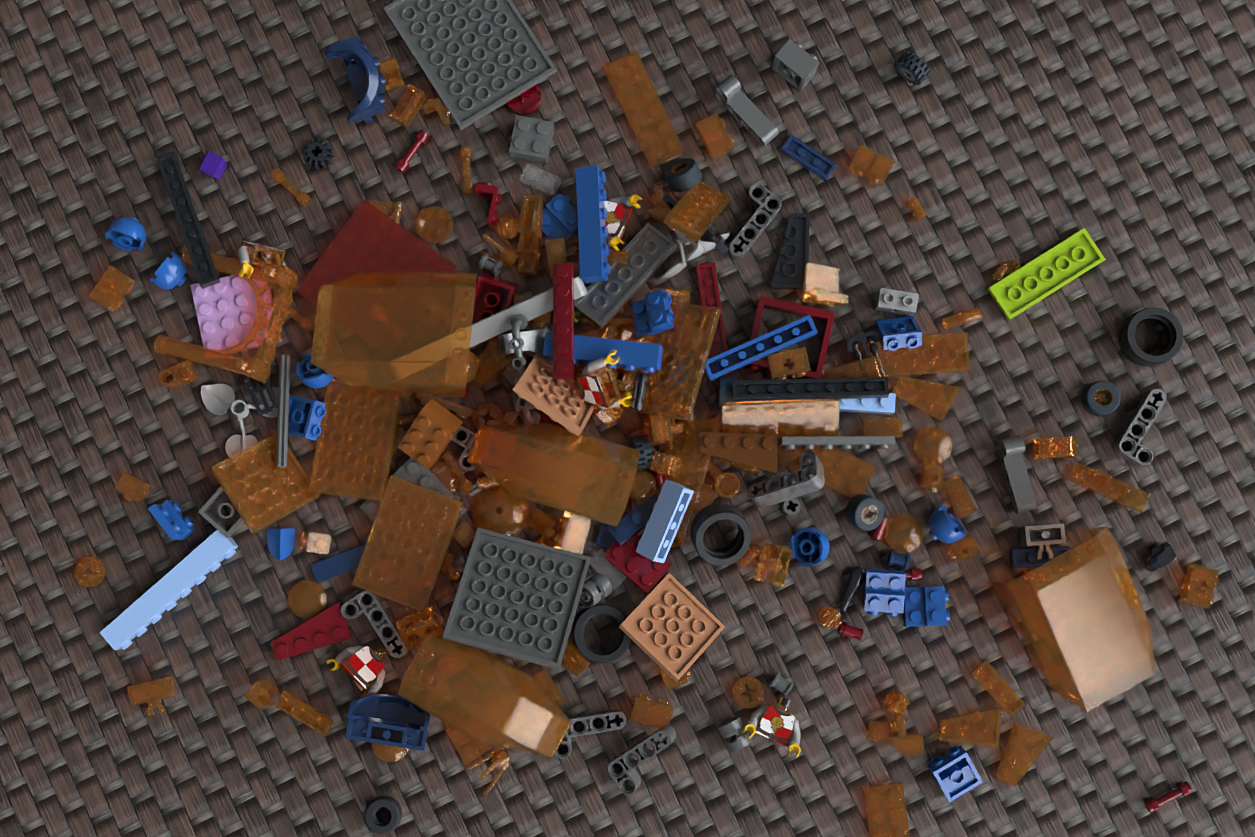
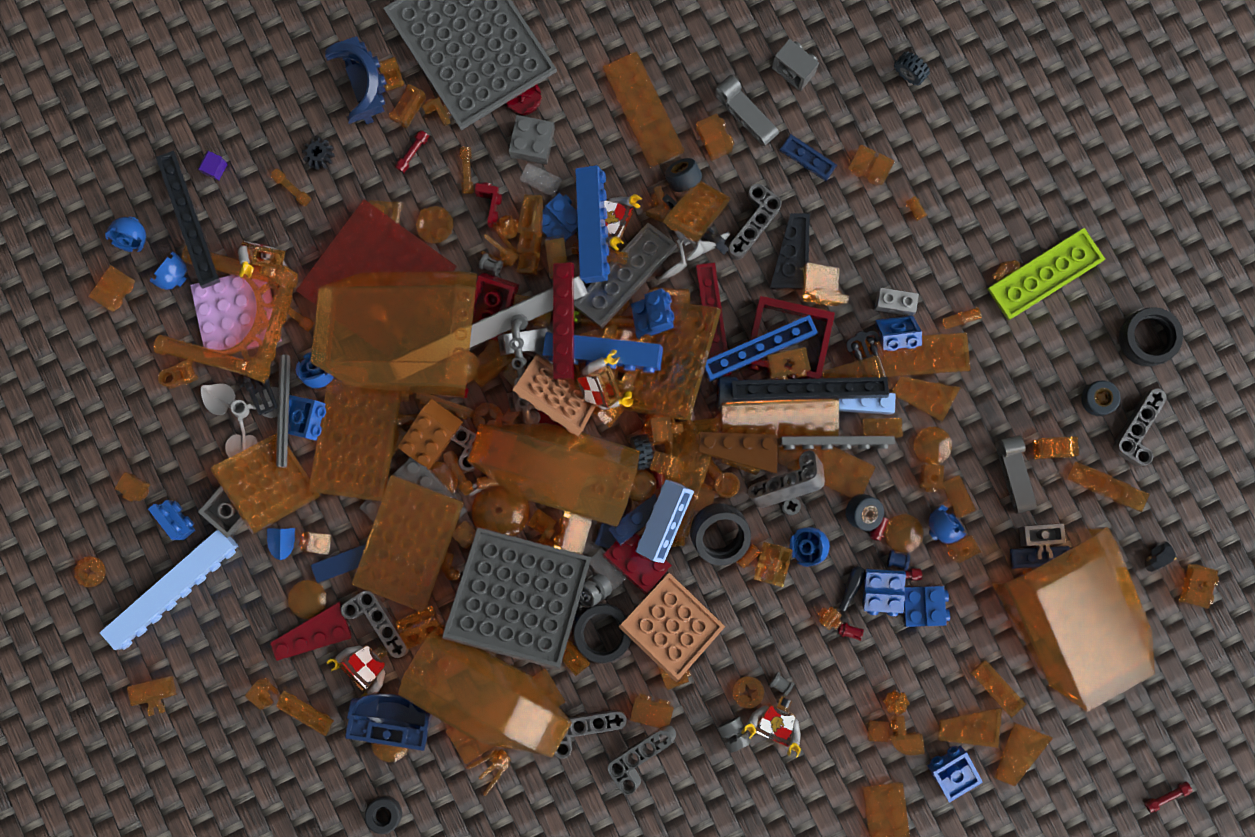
(639, 391): black axle -> none

